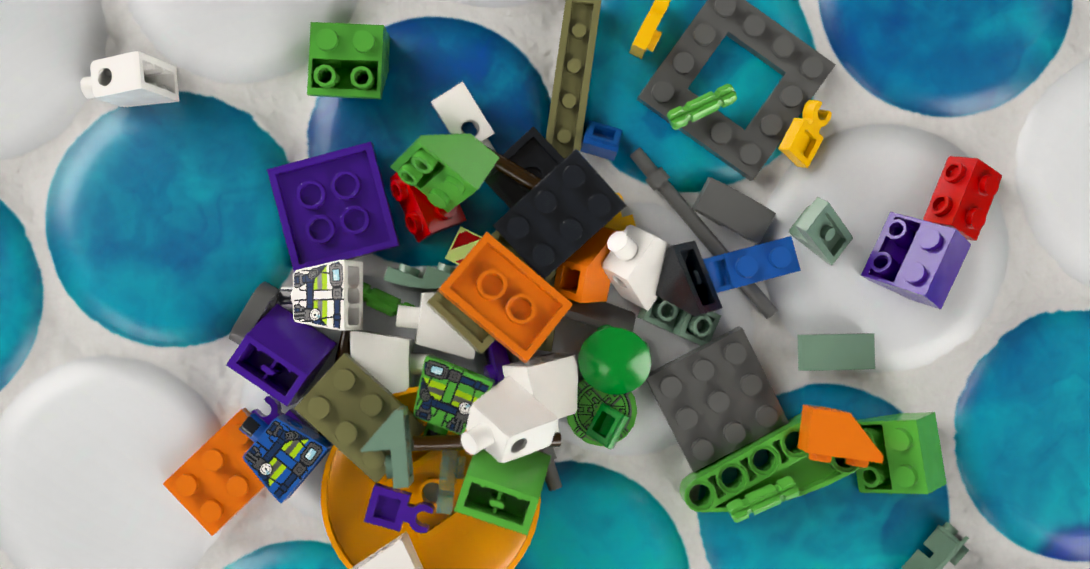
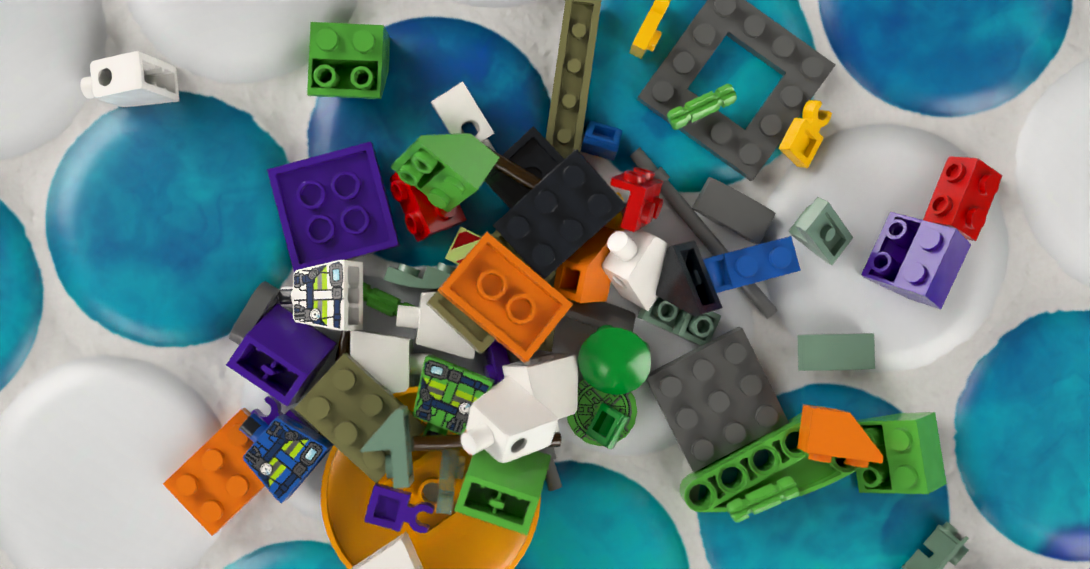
(643, 199): none -> red bracket

